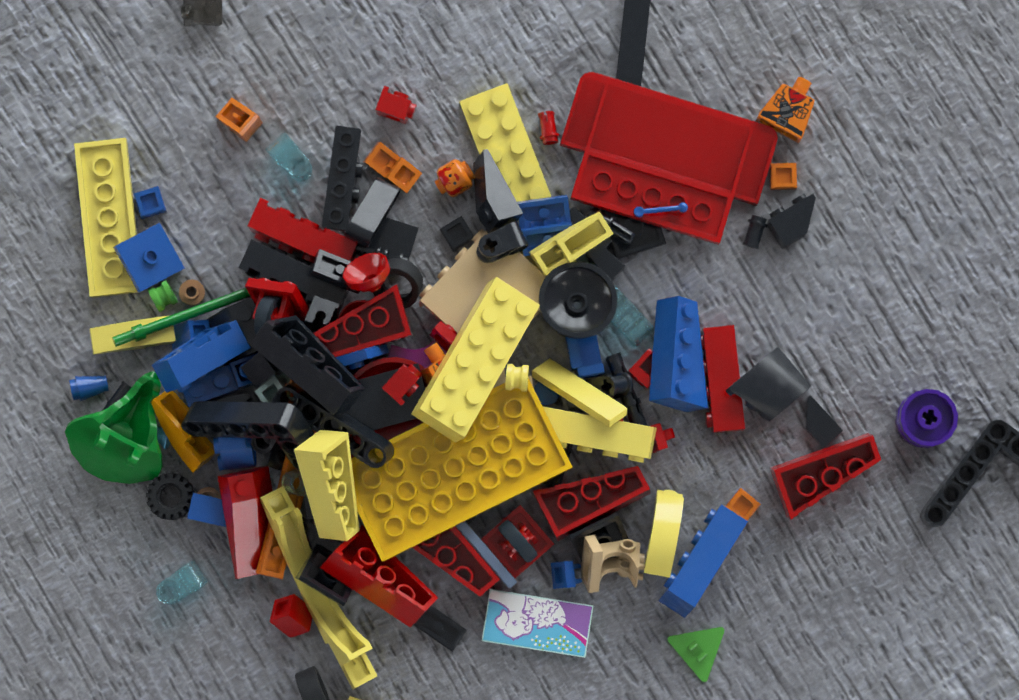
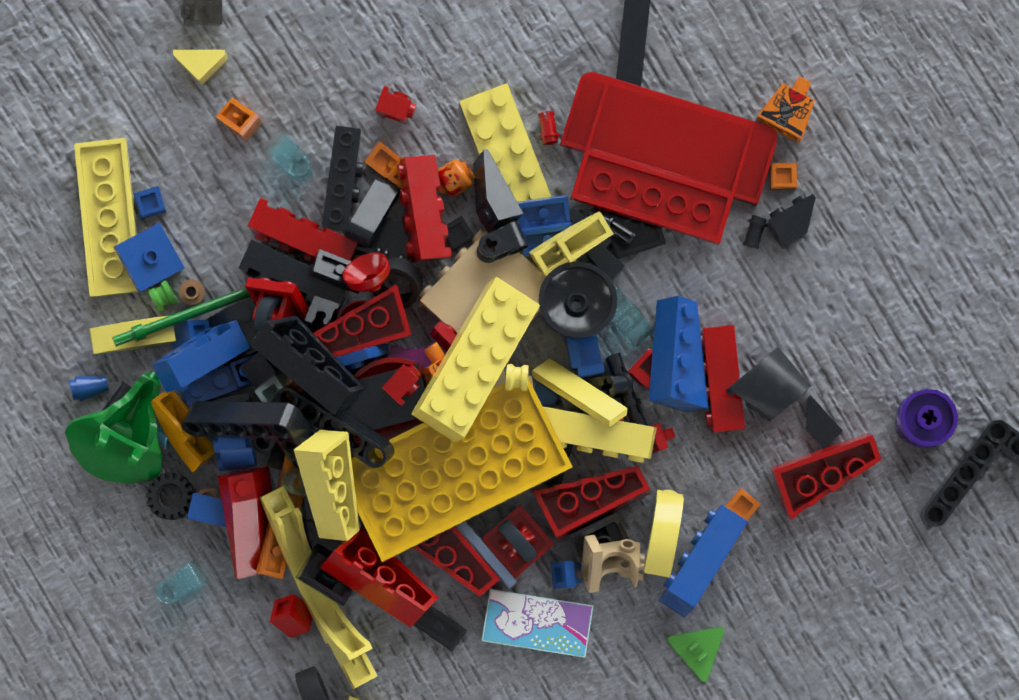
(201, 63): none -> light yellow slope
(422, 209): none -> red wedge
(639, 211): blue hinge -> none

